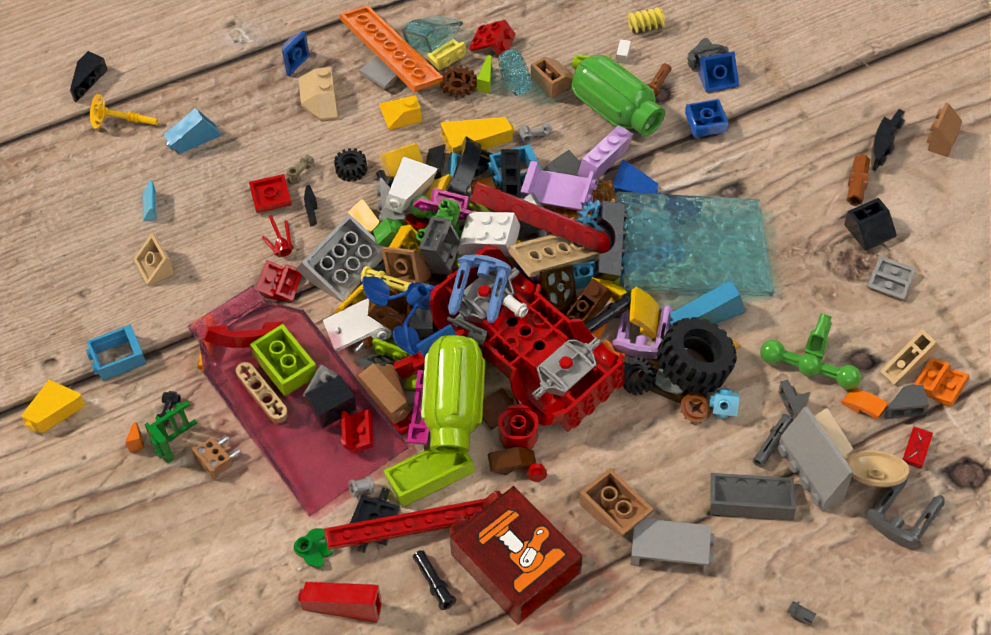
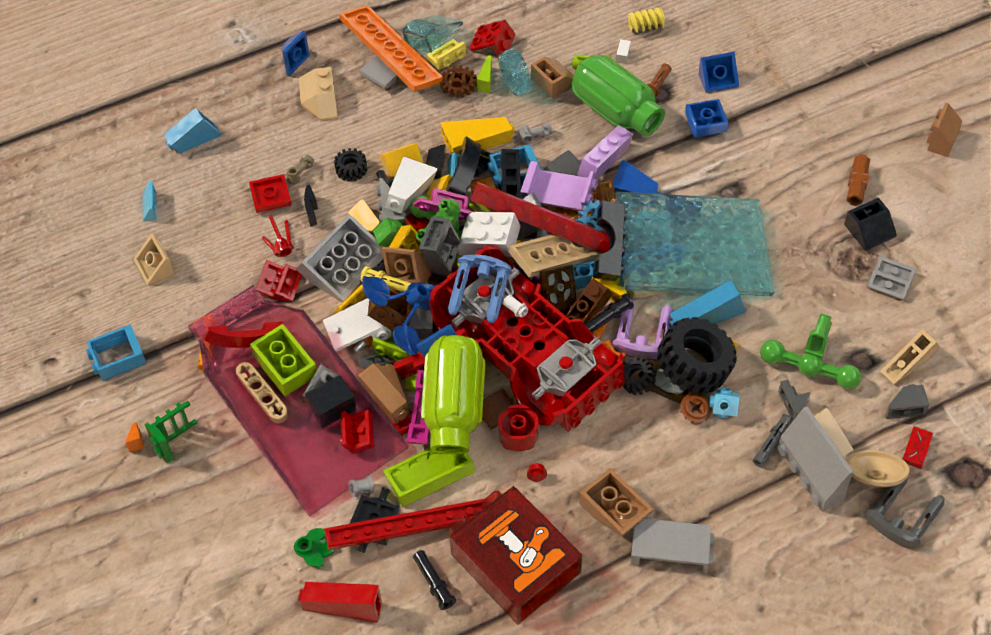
(51, 407): yellow slope -> none
(87, 72): black slope -> none
(99, 111): yellow dish -> none
(169, 399): black bar -> none
(214, 457): medium nougat piece -> none
(401, 112): yellow slope -> none
(476, 333): dark grey plant -> none
(508, 459): reddish brown slope -> none
(644, 312): yellow slope -> none
(704, 49): dark grey piece -> none
(752, 496): dark grey slope -> none
(801, 613): dark grey pin -> none
(866, 402): orange slope -> none
(884, 139): black slope -> none
(942, 382): orange slope -> none

